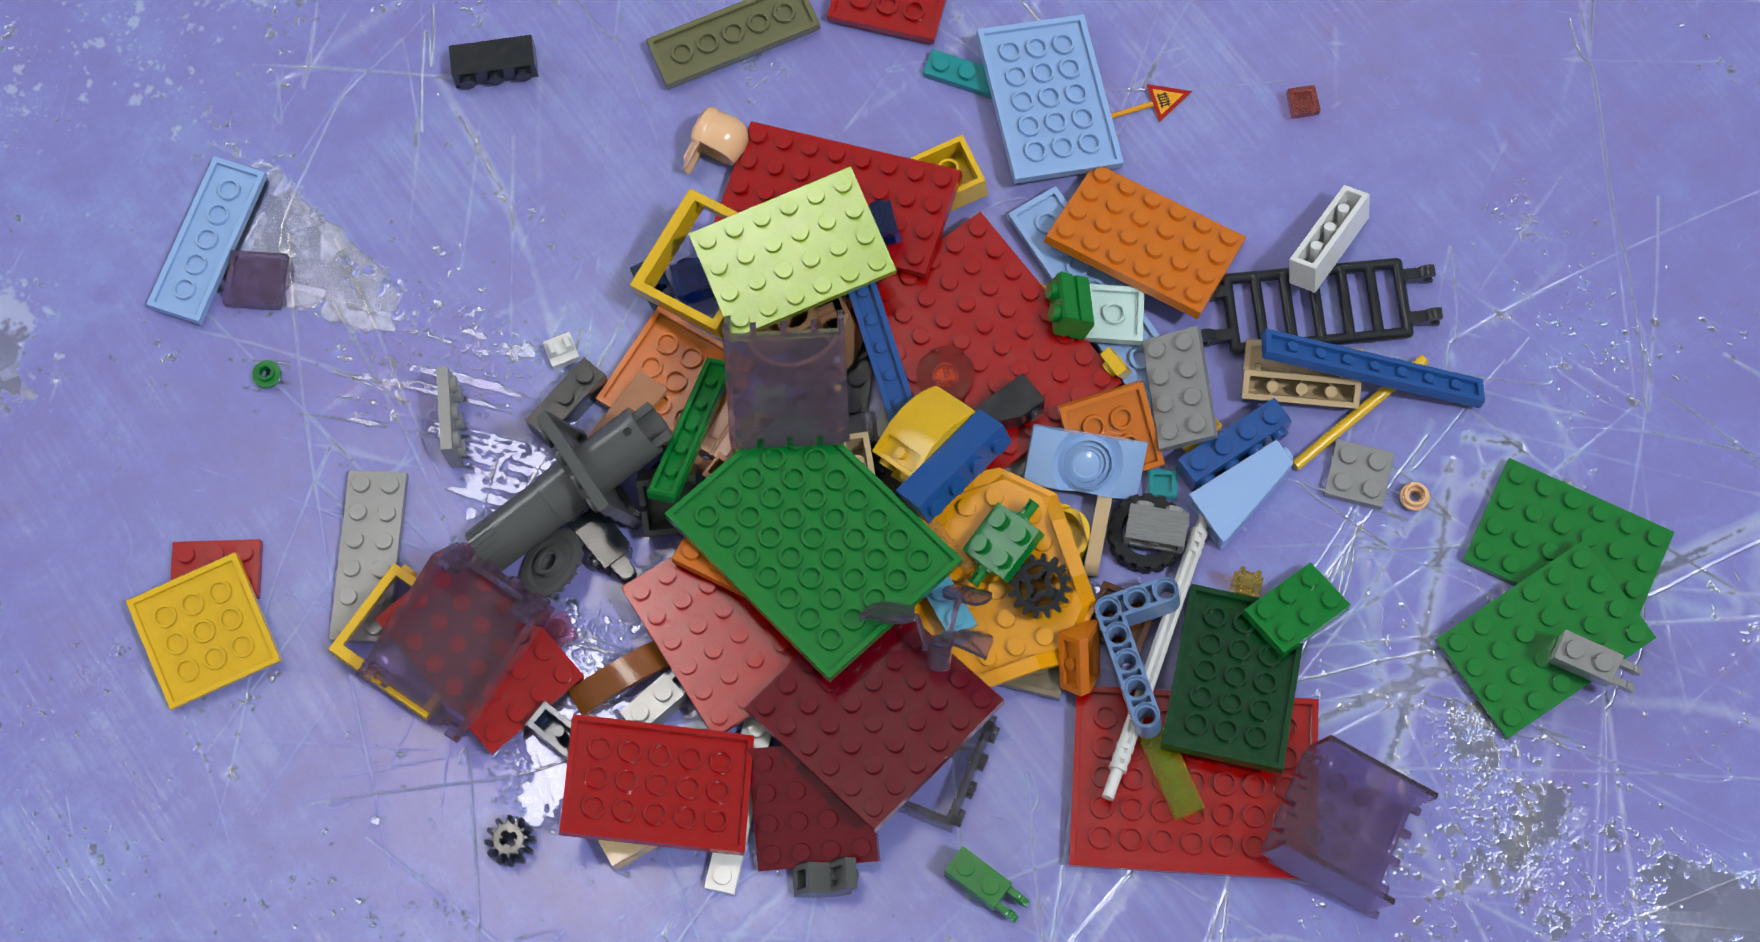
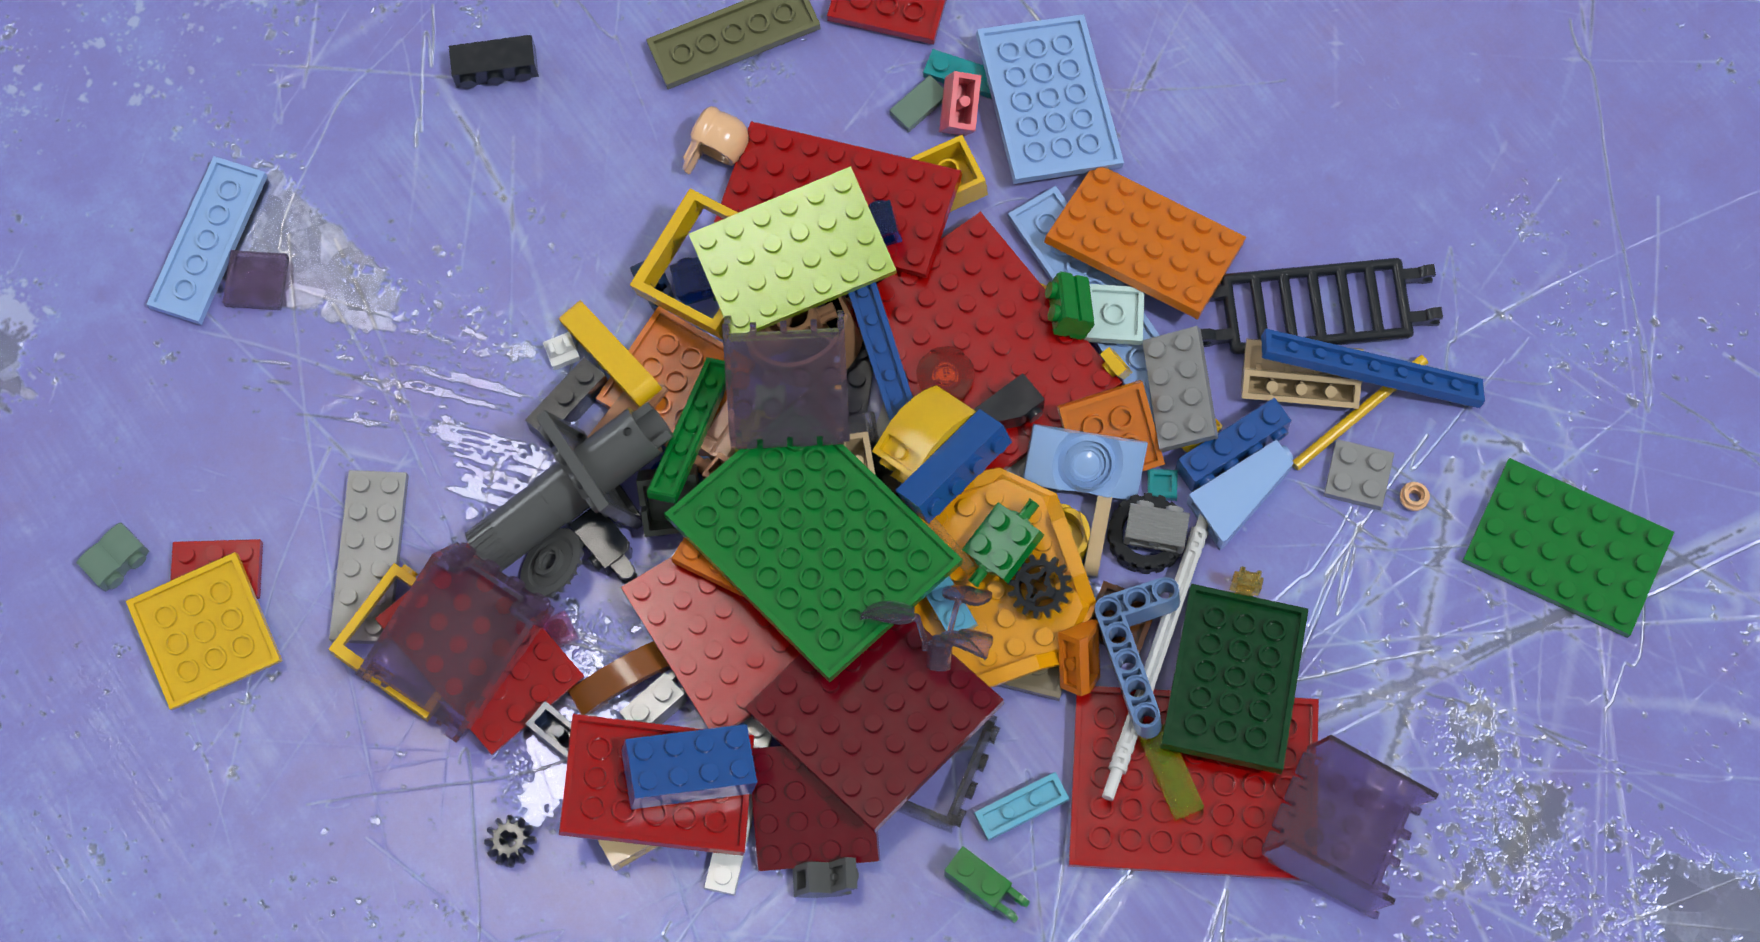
(112, 557): none -> sand green brick
(269, 381): green plate -> none
(450, 417): light grey plate -> none
(610, 354): none -> yellow beam
(688, 766): none -> blue brick
(918, 103): none -> sand green tile
(960, 103): none -> coral brick
(1021, 806): none -> medium azure plate
(1162, 99): piece -> none
(1296, 609): green plate -> none
(1303, 101): clear red plate -> none
(1329, 238): white brick -> none
(1508, 642): green plate -> none
(1592, 661): light grey hinge -> none

